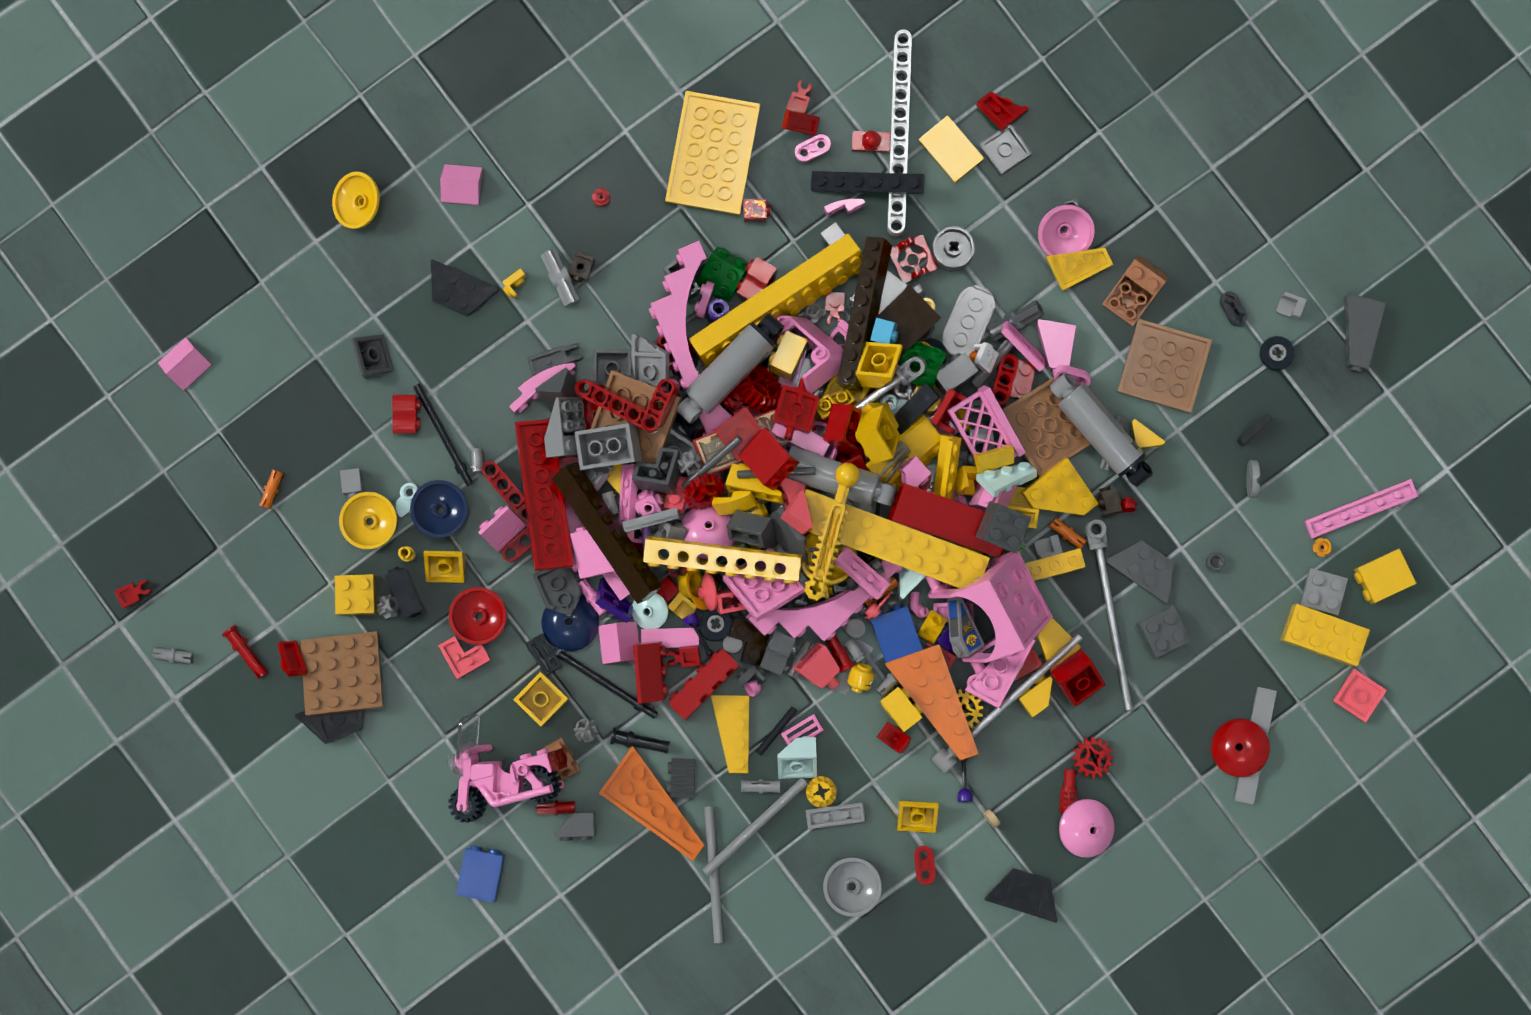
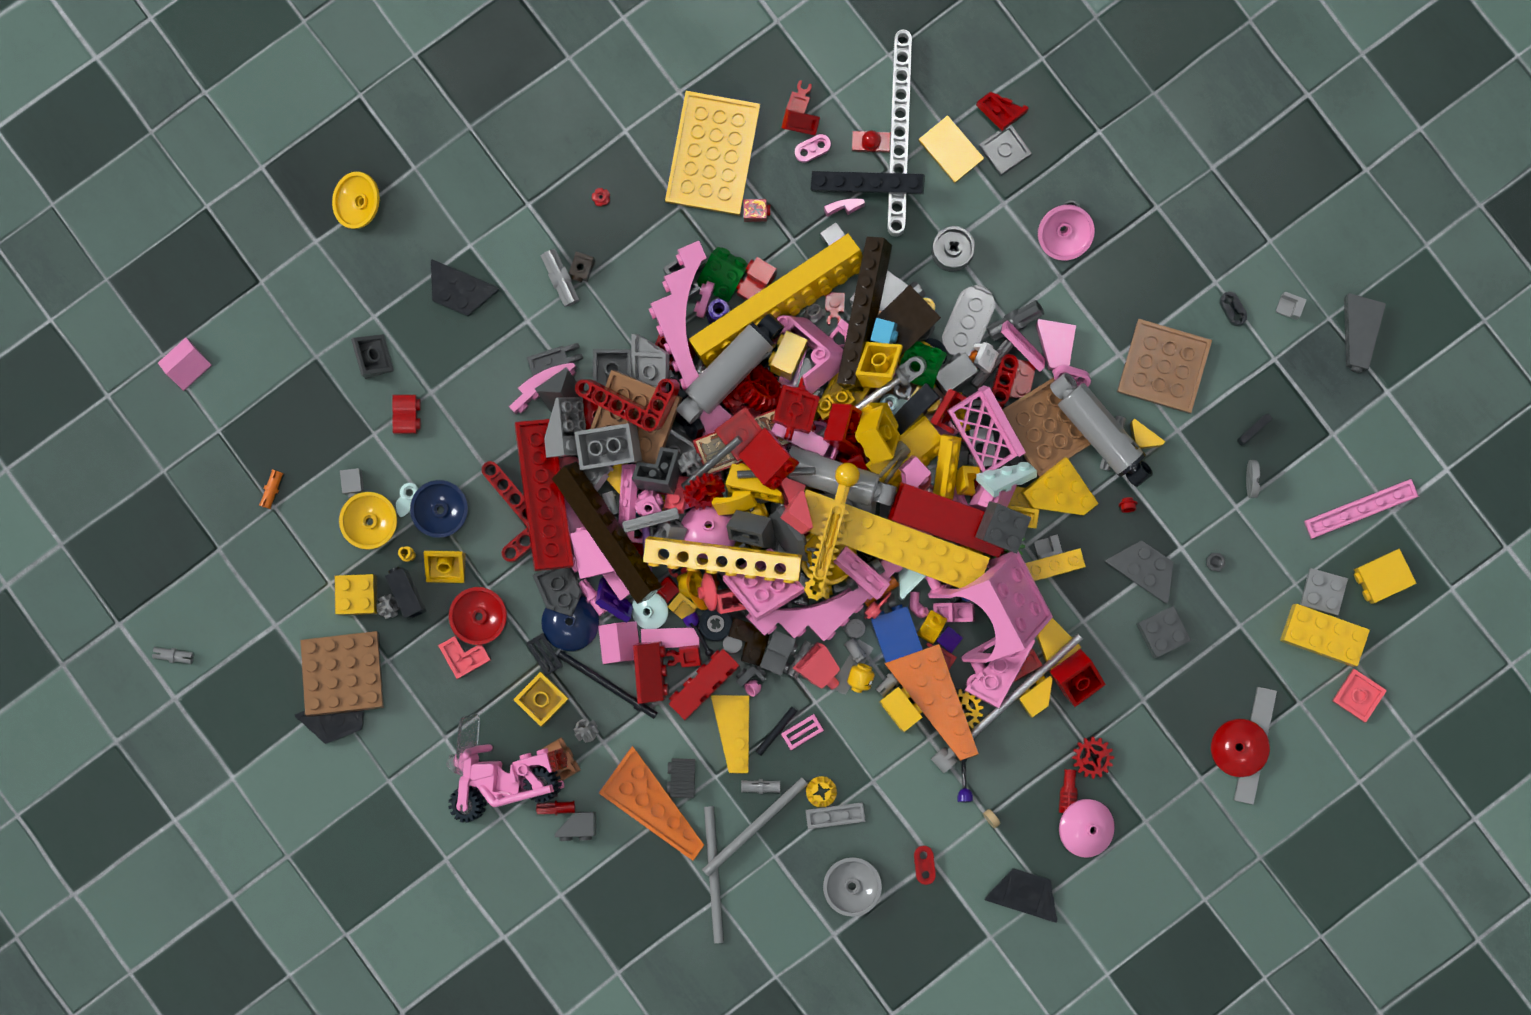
(130, 594): red plate -> none
(240, 645): red pin -> none
(291, 659): red tile -> none
(460, 466): black bar -> none
(461, 184): bright pink slope -> none
(477, 460): light grey pin -> none
(480, 874): blue brick -> none
(501, 528): bright pink slope -> none
(516, 280): yellow bracket -> none
(630, 739): black pin -> none
(798, 759): light aqua slope -> none
(839, 654): red pin -> none
(894, 738): red bracket -> none
(917, 241): piece -> none
(917, 816): yellow slope -> none
(962, 629): slope -> none
(994, 458): yellow slope -> none
(1067, 533): orange pin -> none
(1077, 266): yellow wing -> none
(1098, 542): flat silver piece -> none
(1109, 501): dark brown brick -> none
(1135, 290): nougat slope -> none
(1271, 361): black bush -> none
(1327, 547): light orange plate -> none

